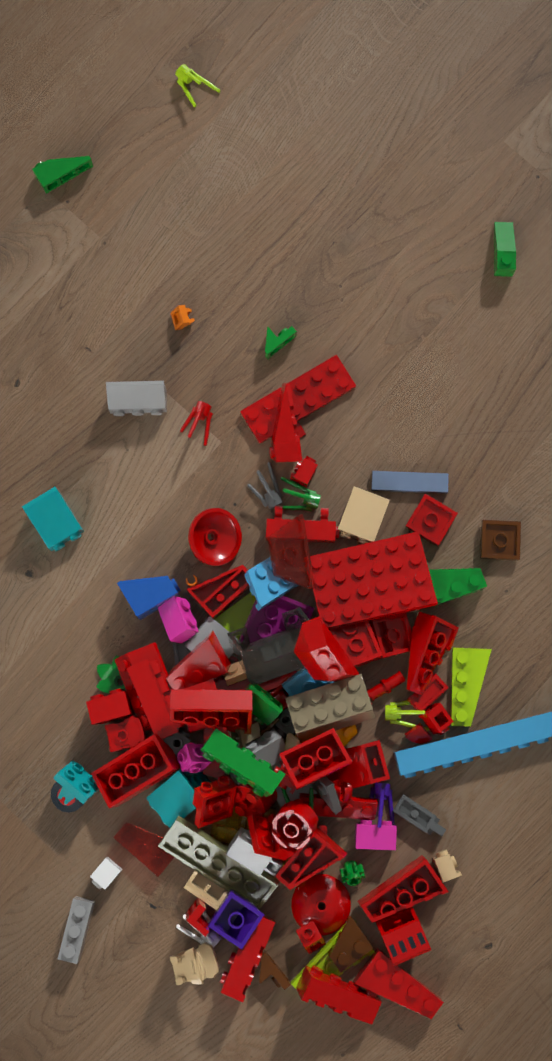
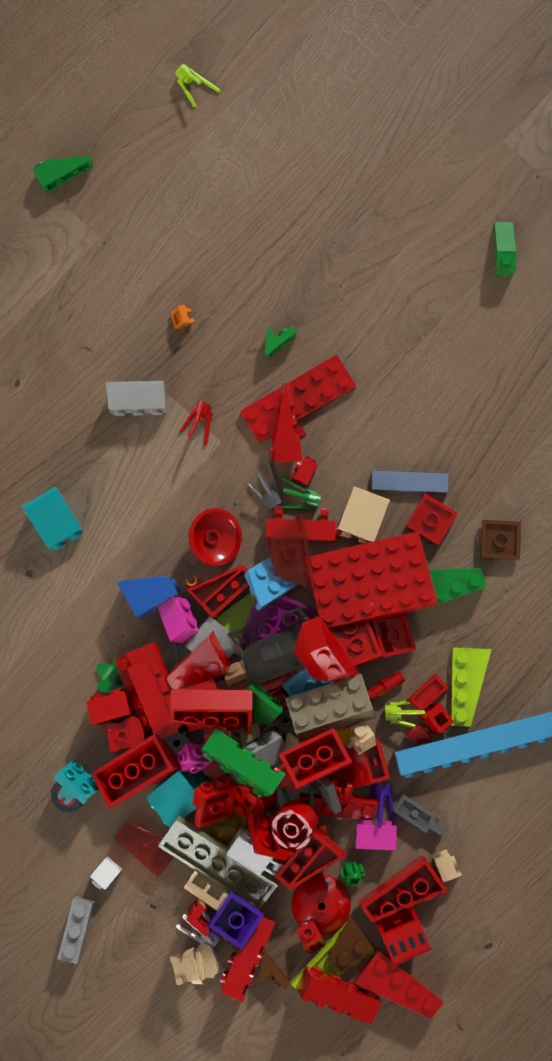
(362, 737): none -> tan brick
(428, 644): red wedge -> none

